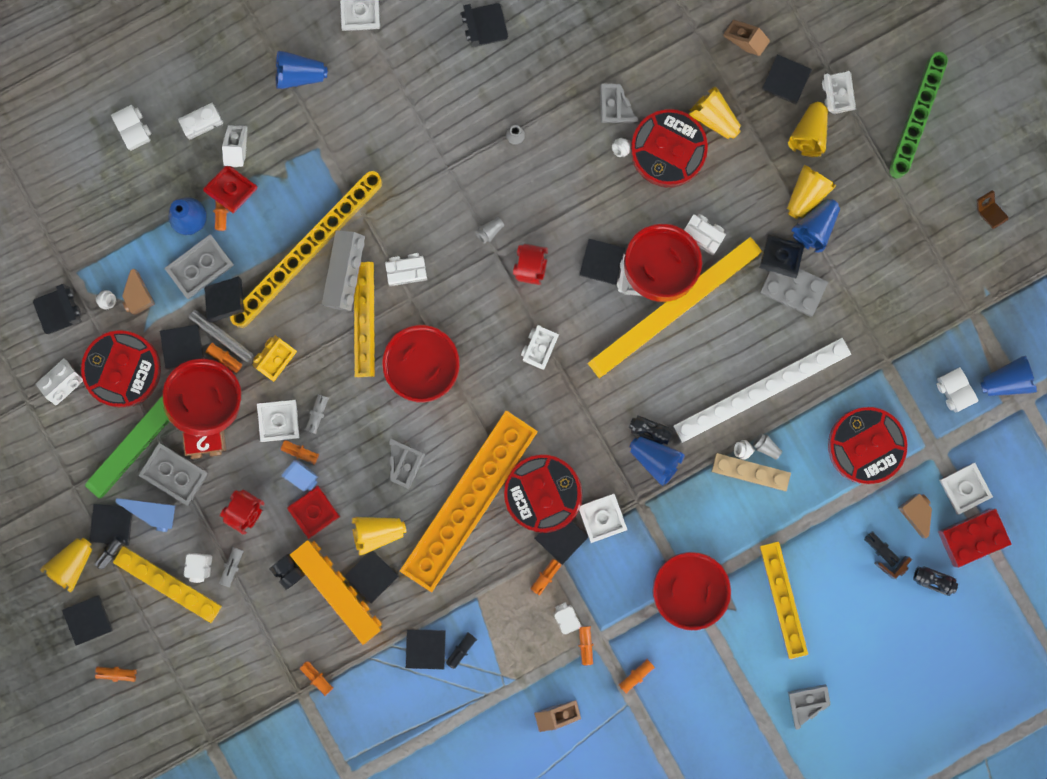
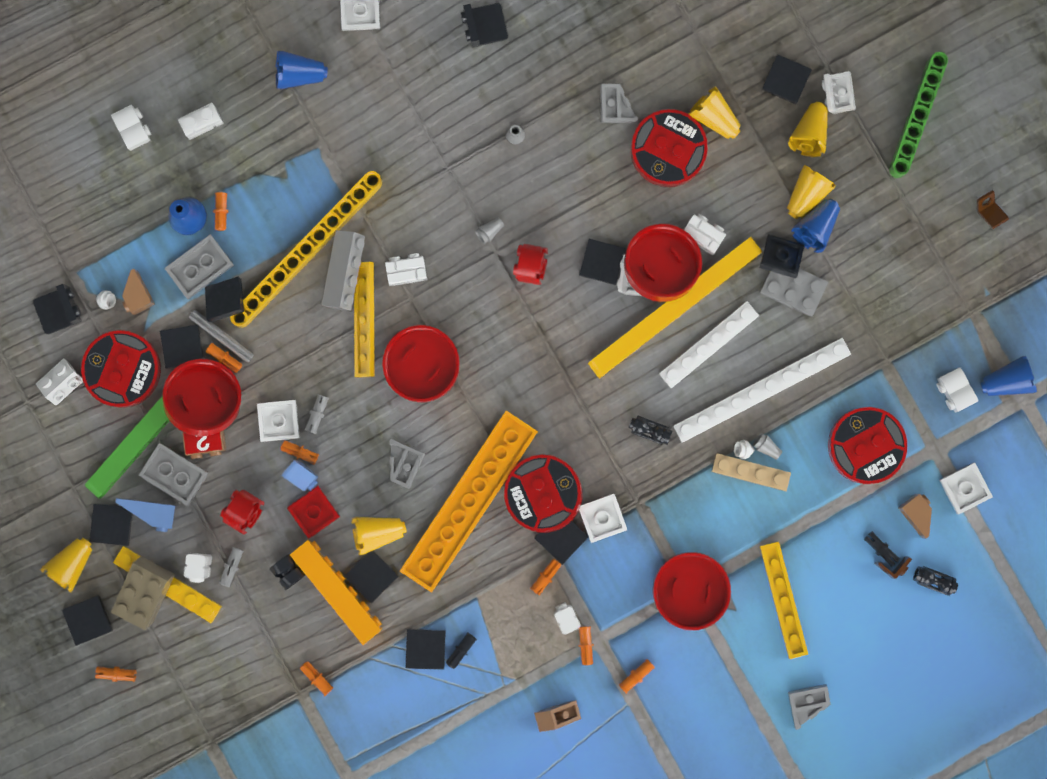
(109, 552): black axle -> none
(142, 593): none -> dark tan brick
(230, 188): red tile -> none
(234, 146): white slope -> none
(273, 357): yellow bracket -> none
(540, 347): white bracket -> none
(621, 147): white plate -> none
(656, 458): blue cone -> none
(708, 345): none -> white plate
(747, 37): medium nougat slope -> none
(974, 537): red brick -> none

